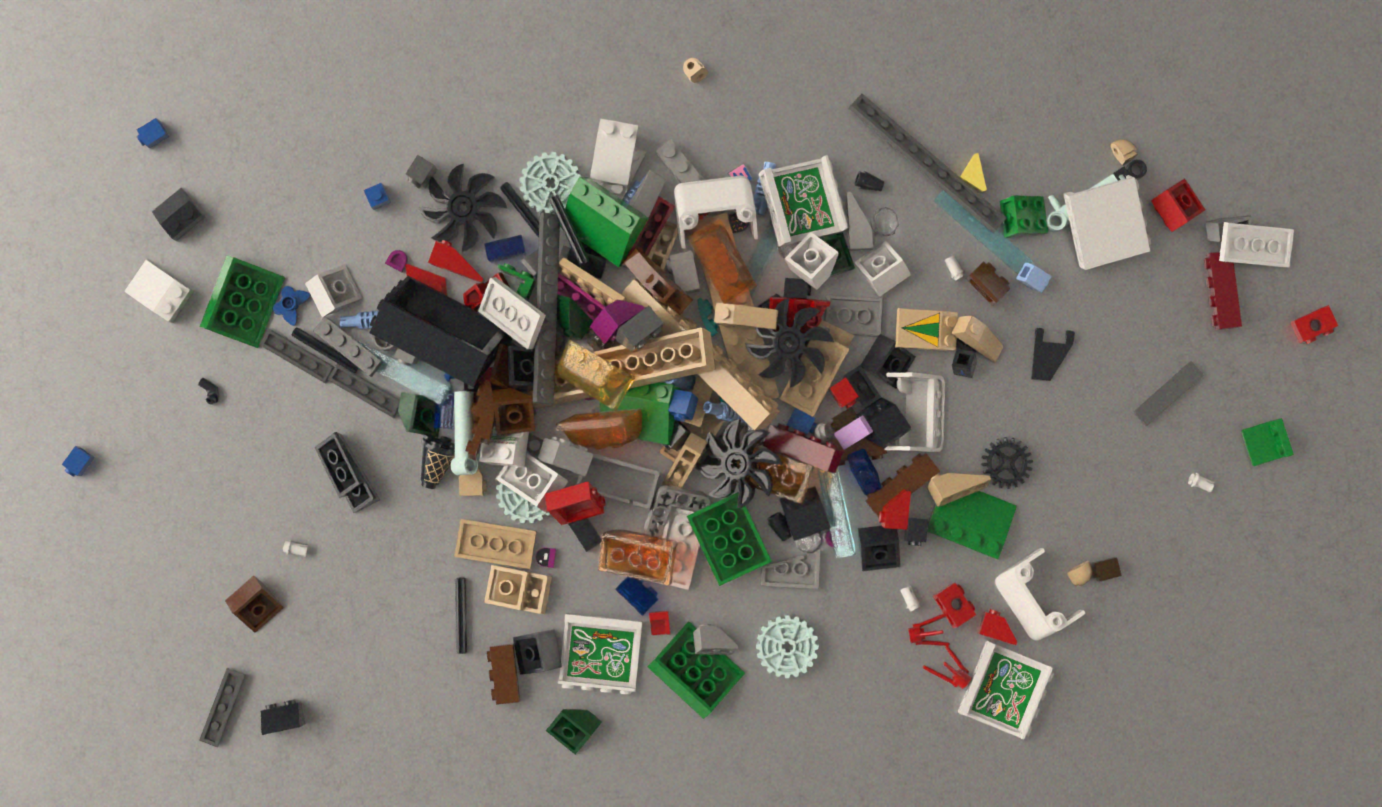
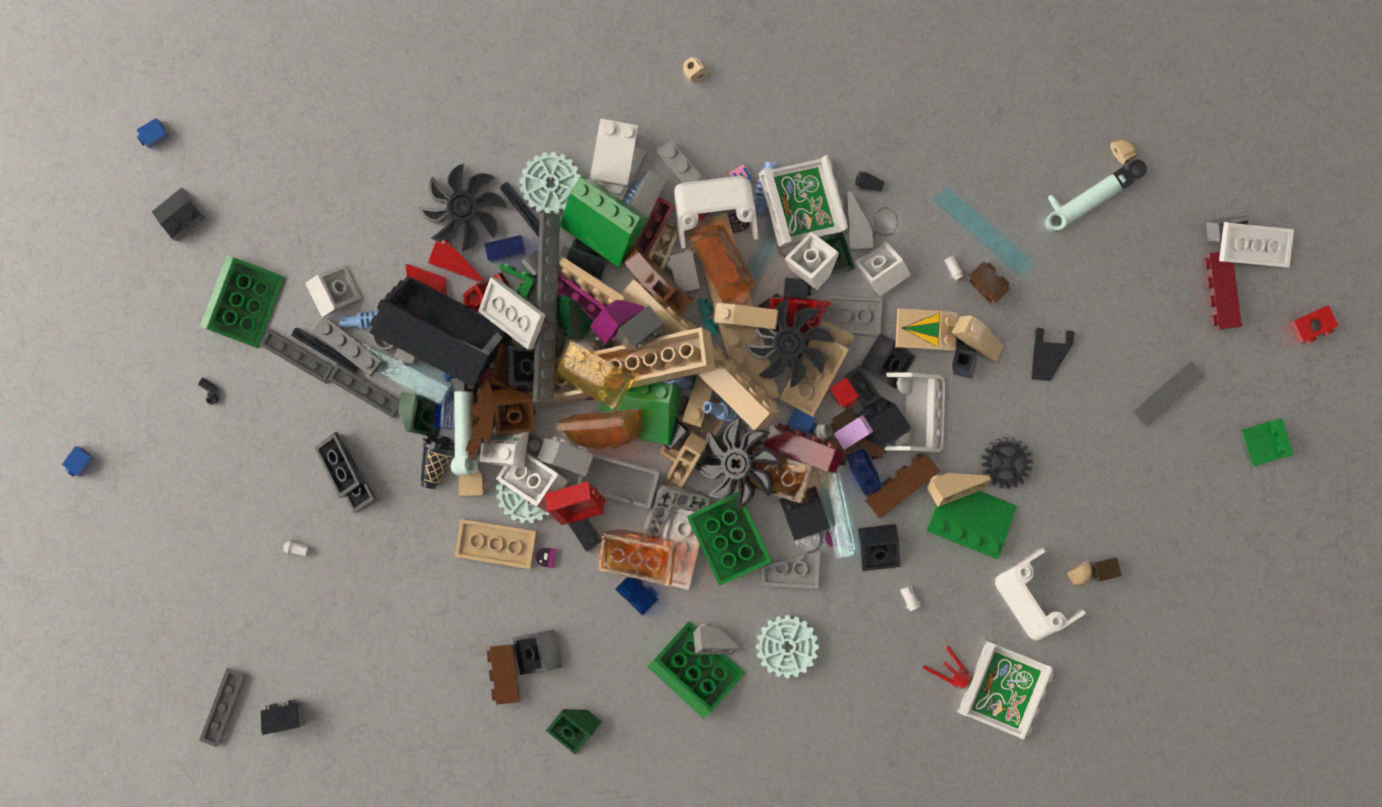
(159, 291): white slope -> none
(254, 604): reddish brown slope -> none
(289, 303): blue animal -> none
(377, 196): blue brick -> none
(397, 260): magenta tile -> none
(420, 172): dark grey brick -> none
(461, 622): black axle -> none
(518, 589): tan slope -> none
(569, 230): black axle -> none
(600, 653): panel -> none
(659, 623): red panel -> none
(683, 405): blue brick -> none
(779, 526): black cone -> none
(896, 511): red slope -> none
(916, 531): black brick -> none
(918, 635): red plant -> none
(927, 163): dark grey plate -> none
(944, 600): red brick -> none
(974, 175): light yellow slope -> none
(996, 627): red slope -> none
(1023, 215): green bracket -> none
(1033, 277): light blue brick -> none
(1107, 223): white panel -> none
(1178, 205): red slope -> none
(1201, 482): white pin -> none

